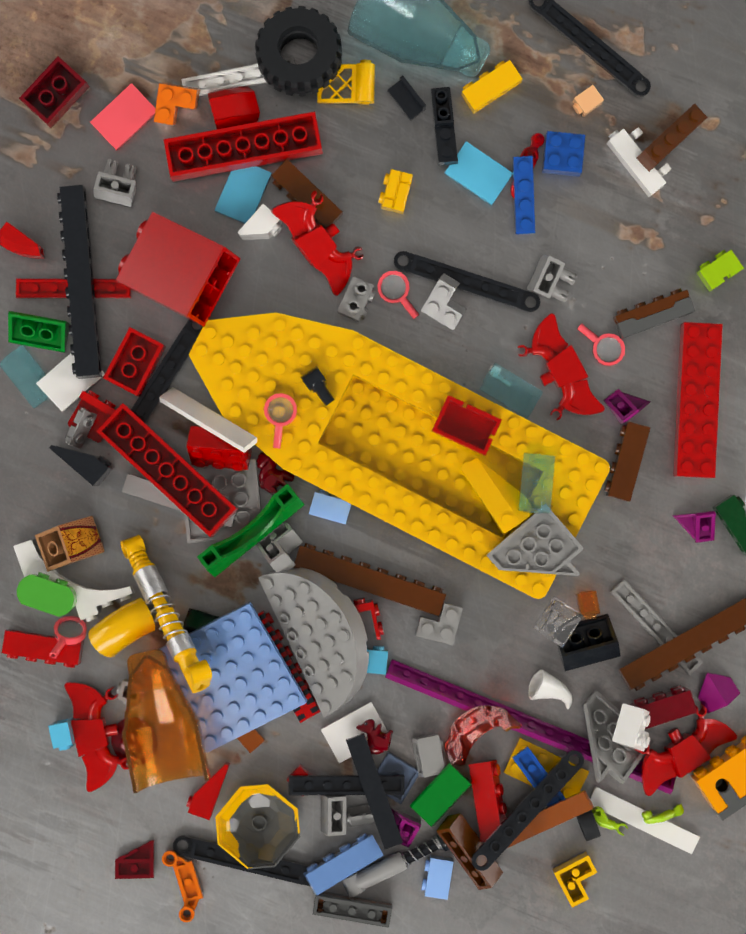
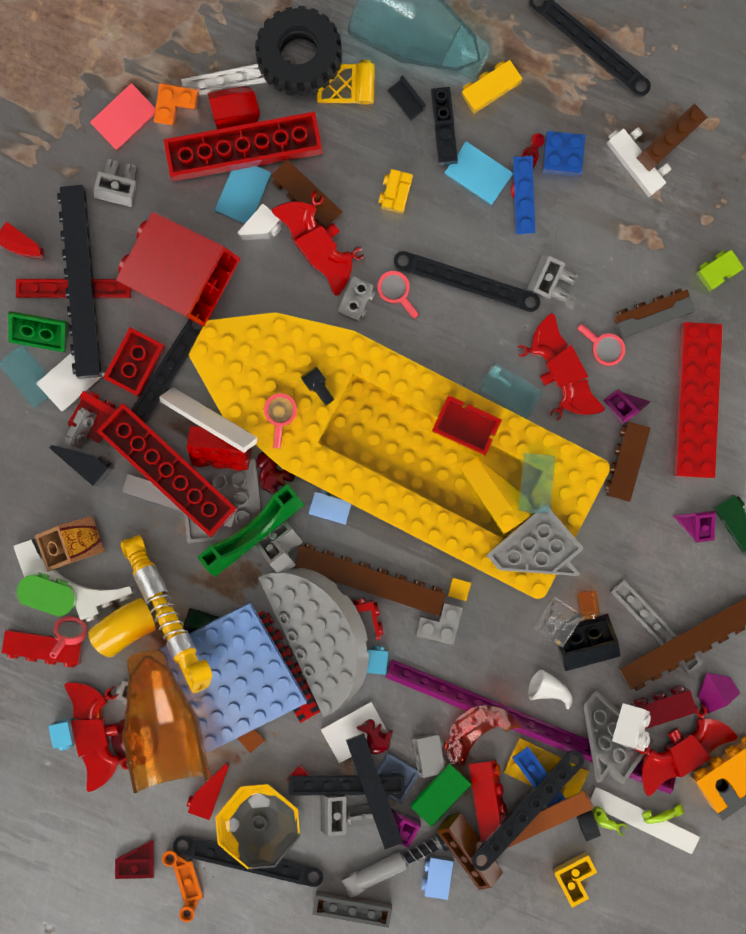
(54, 92): dark red brick -> none
(343, 864): medium blue brick -> none
(441, 306): light grey brick -> none
(459, 589): none -> yellow tile
(587, 101): light nougat brick -> none

